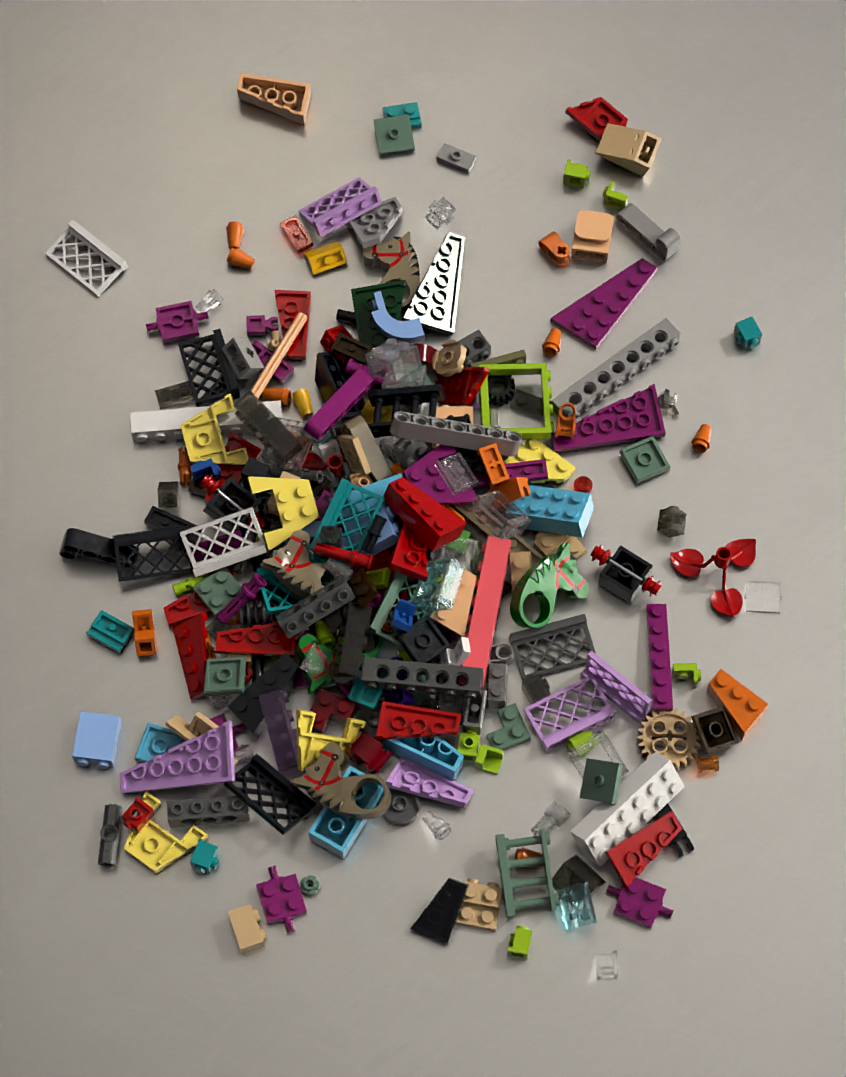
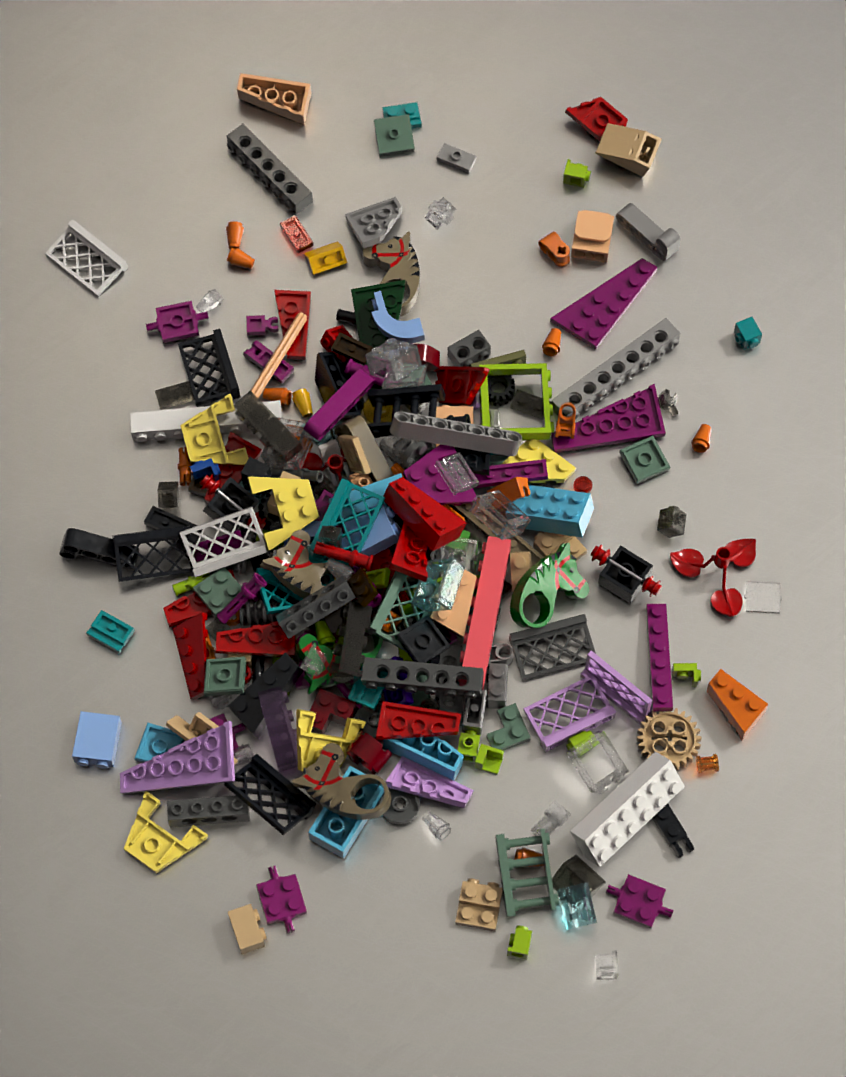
(109, 847): dark grey piece -> none
(142, 819): red brick -> none
(144, 632): orange brick -> none
(204, 857): teal brick -> none
(243, 357): light grey brick -> none
(267, 160): none -> dark grey brick
(275, 340): tan arm -> none
(309, 890): sand green plate -> none
(340, 214): lavender fence -> none
(373, 533): black axle -> none
(403, 615): blue bracket -> none
(439, 290): wing -> none
(443, 911): black wing -> none
(455, 353): tan plate -> none
(458, 655): white slope -> none
(493, 464): orange hinge -> none
(535, 688): clear smoke brick -> none
(601, 781): sand green plate -> none
(614, 199): lime bracket -> none
(639, 849): red wing -> none
(715, 730): dark brown slope -> none

